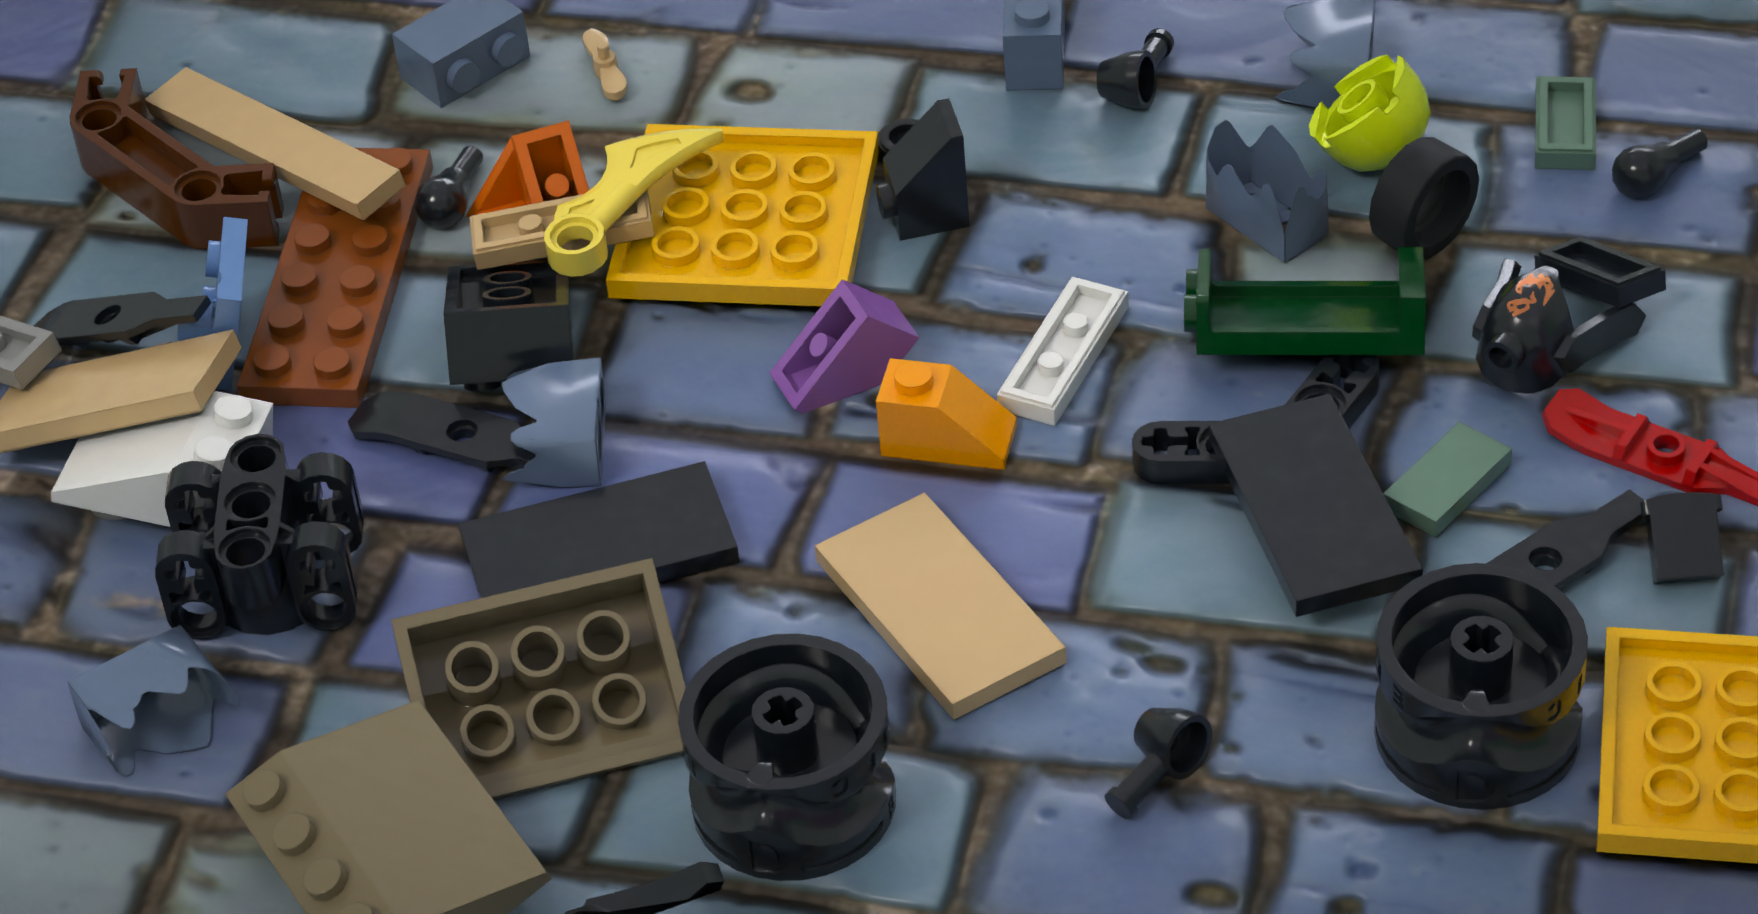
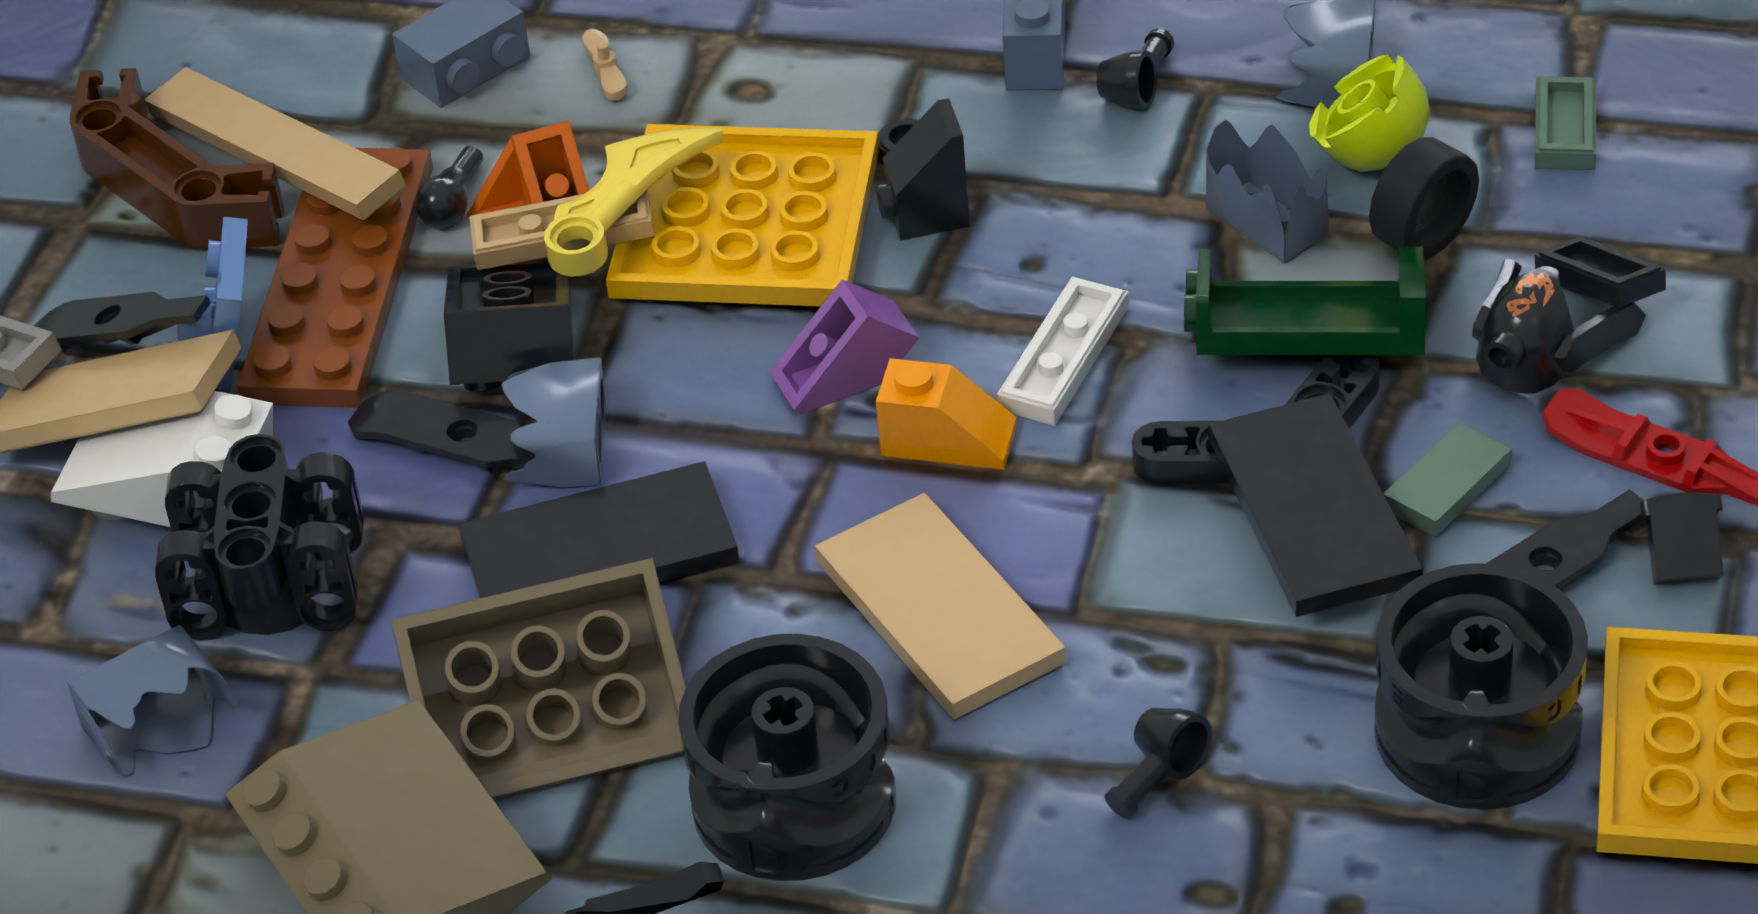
(1645, 168): black piece -> none

